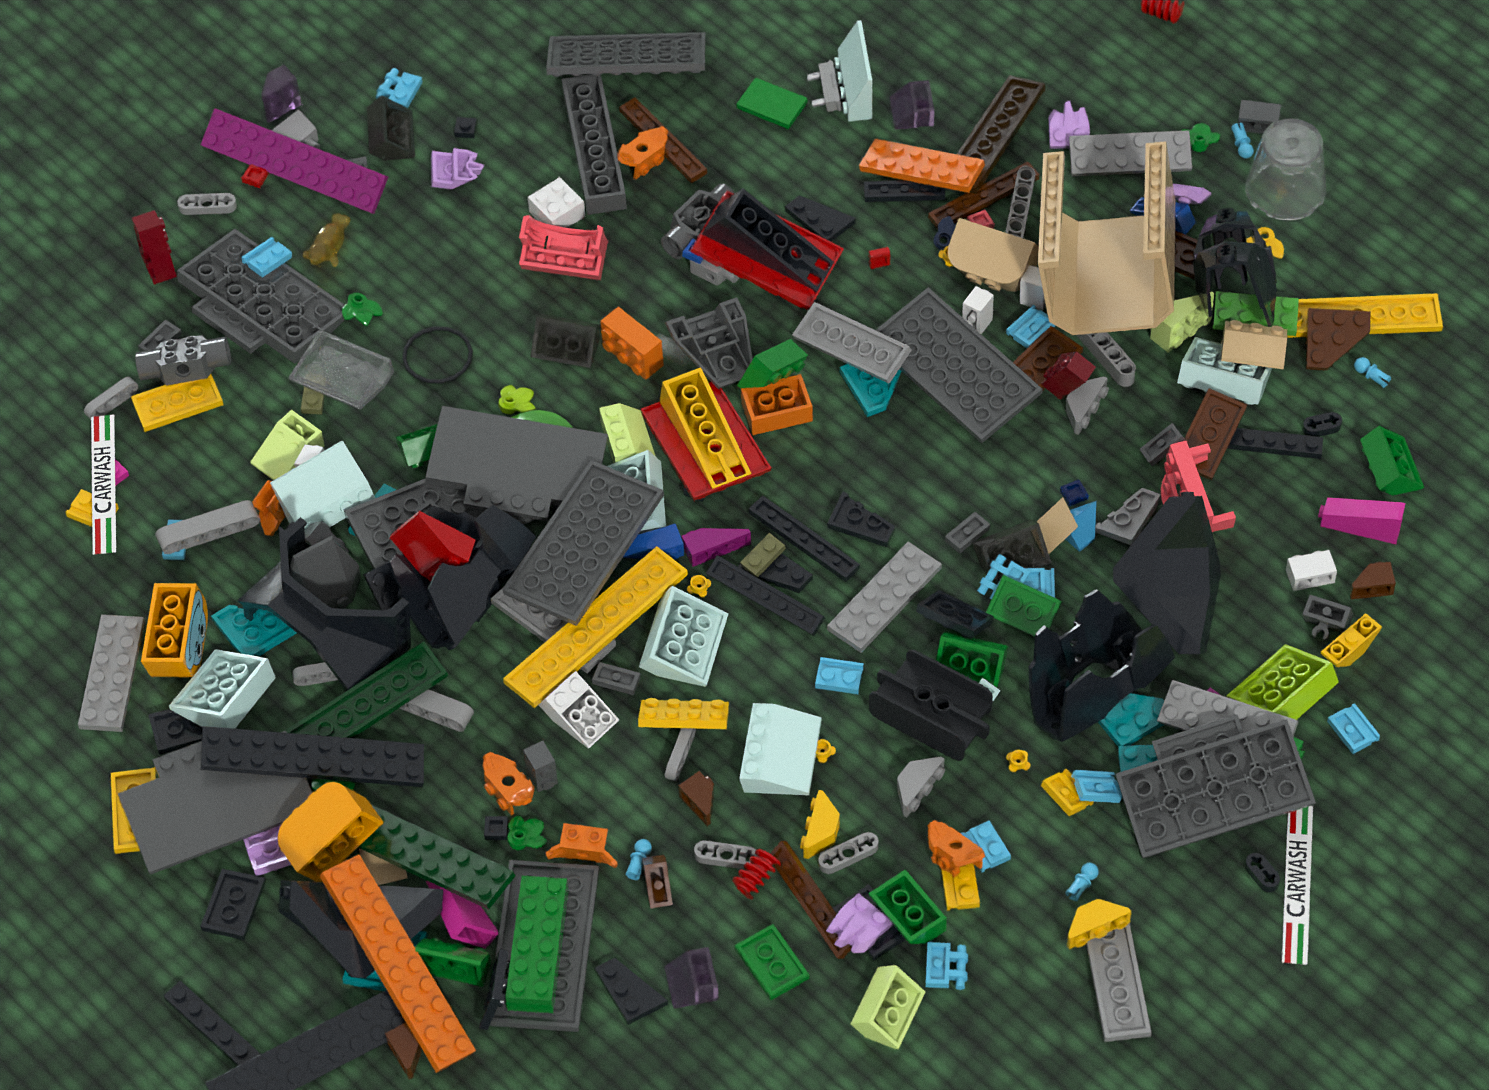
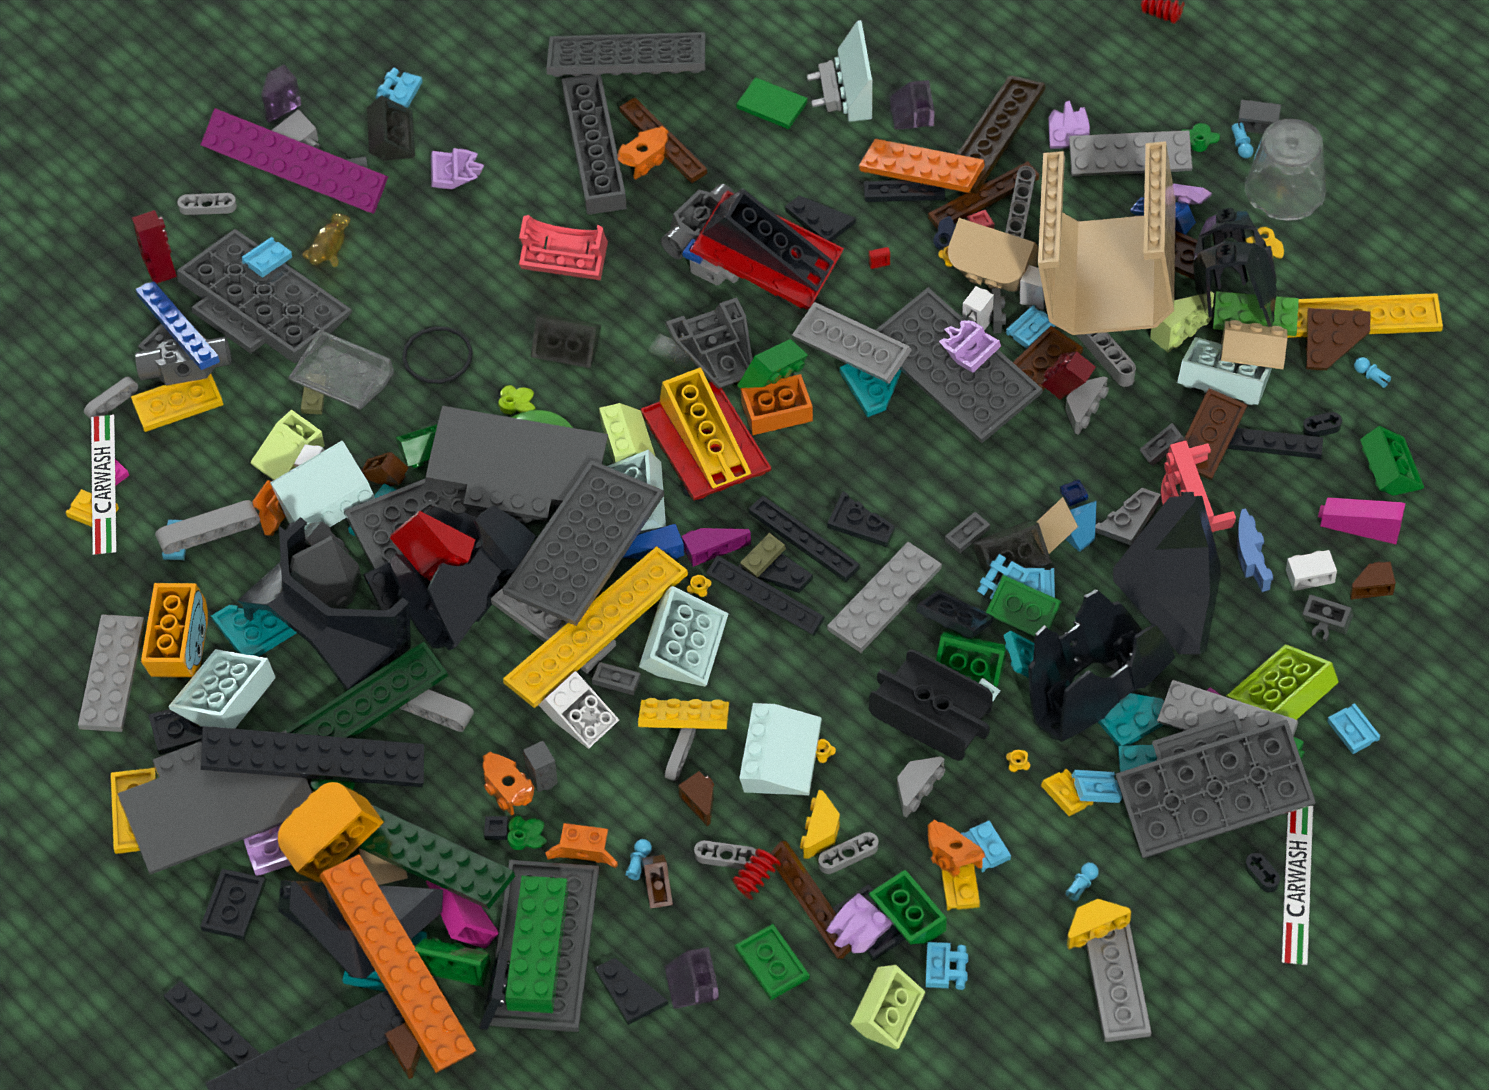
(177, 325): none -> plate
(255, 176): red tile -> none
(312, 674): light grey beam -> none
(361, 310): green plate -> none
(385, 469): none -> reddish brown slope
(465, 127): black plate -> none
(556, 205): white brick -> none
(631, 343): orange brick -> none
(839, 675): medium azure plate -> none
(969, 345): none -> lavender plate
(999, 317): none -> dark grey plate
(1020, 651): none -> teal plate
(1249, 552): none -> medium blue slope
(1352, 642): yellow slope -> none

